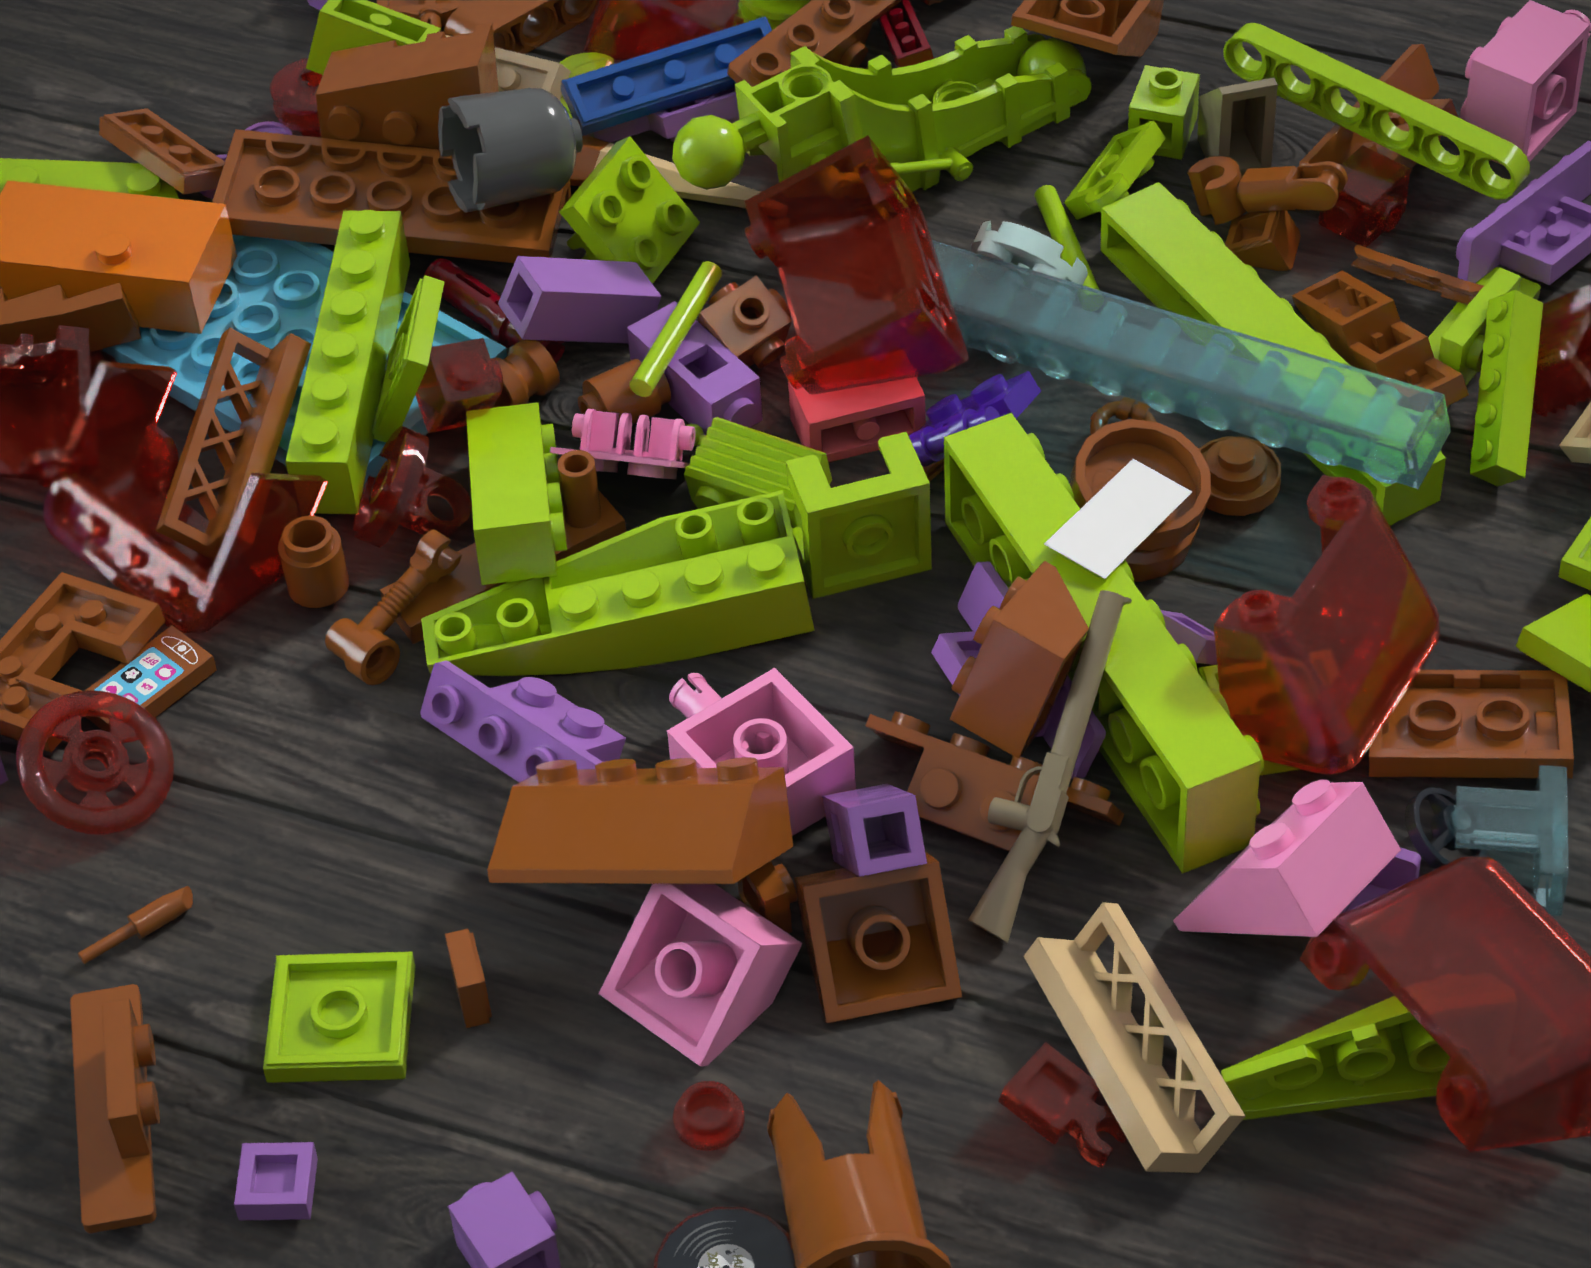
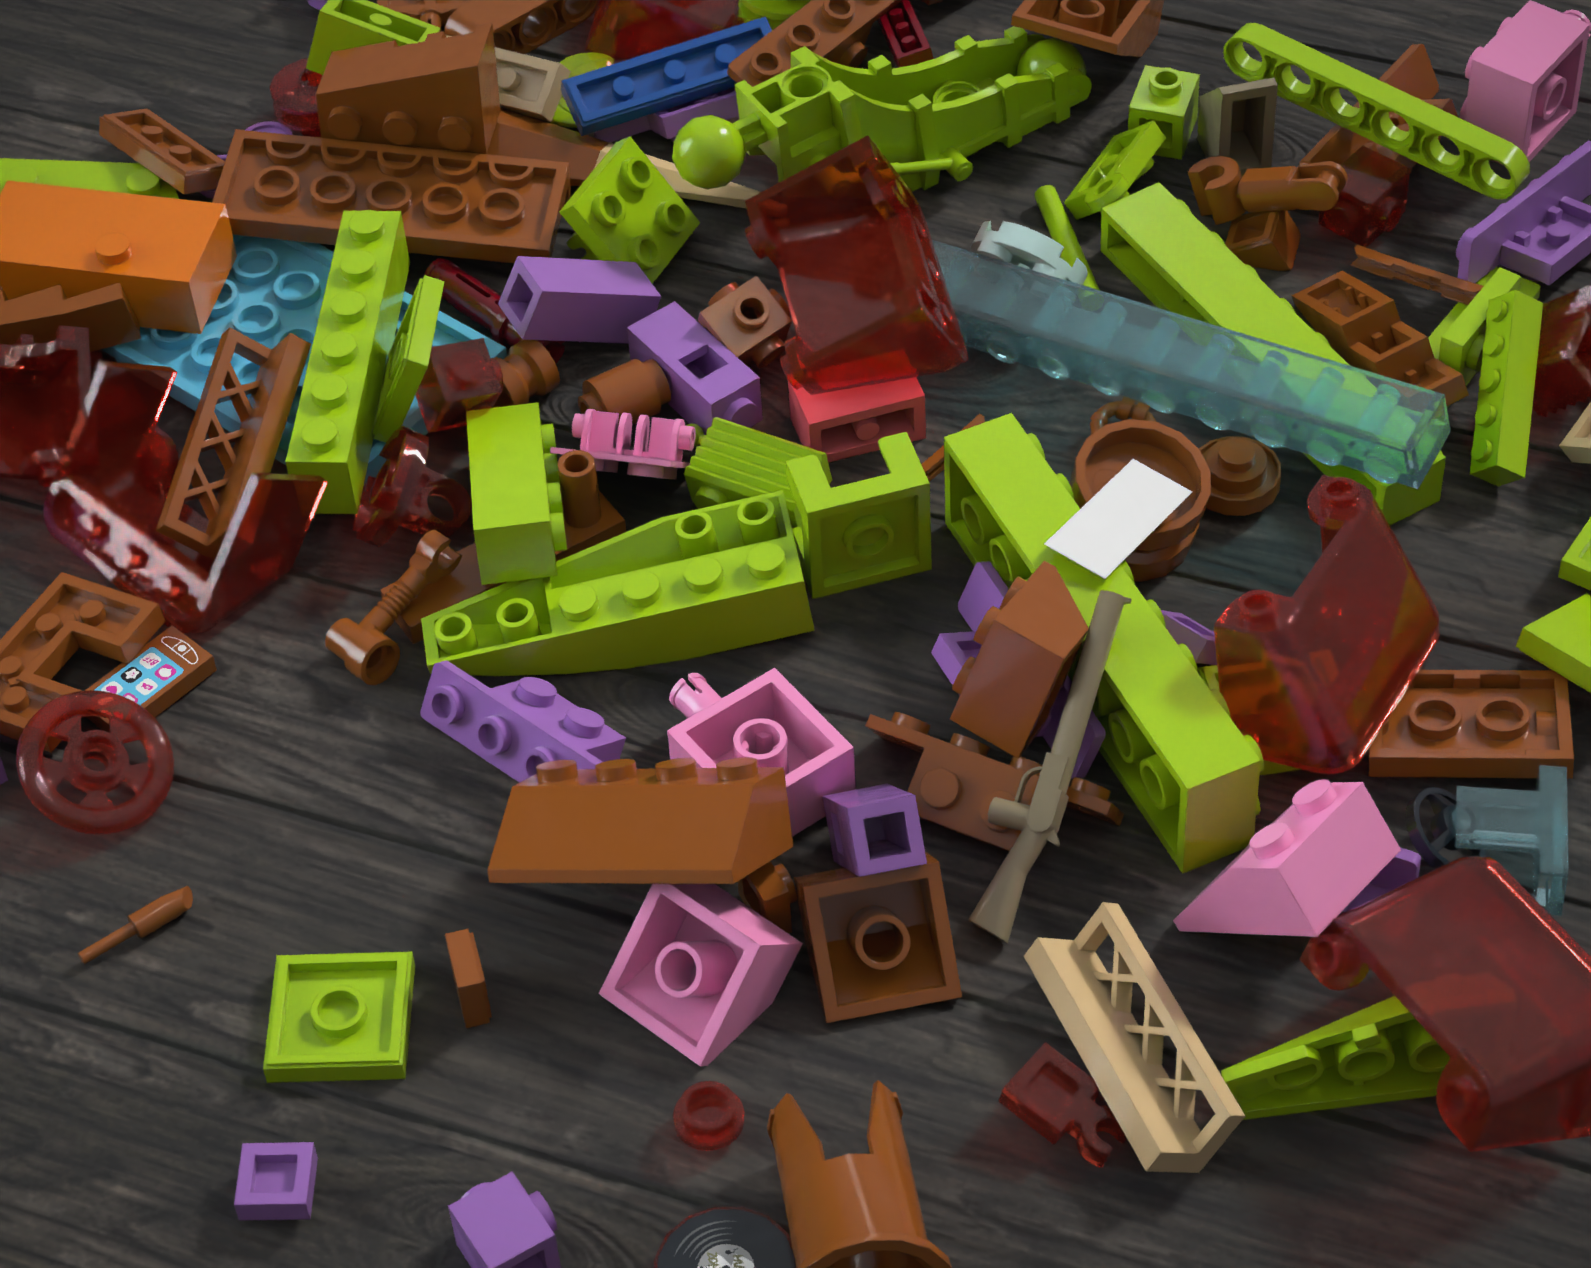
(114, 1108): dark orange bracket -> none
(313, 562): dark orange brick -> none
(507, 146): dark grey cylinder -> none
(675, 329): lime bar -> none
(987, 401): dark purple plate -> none

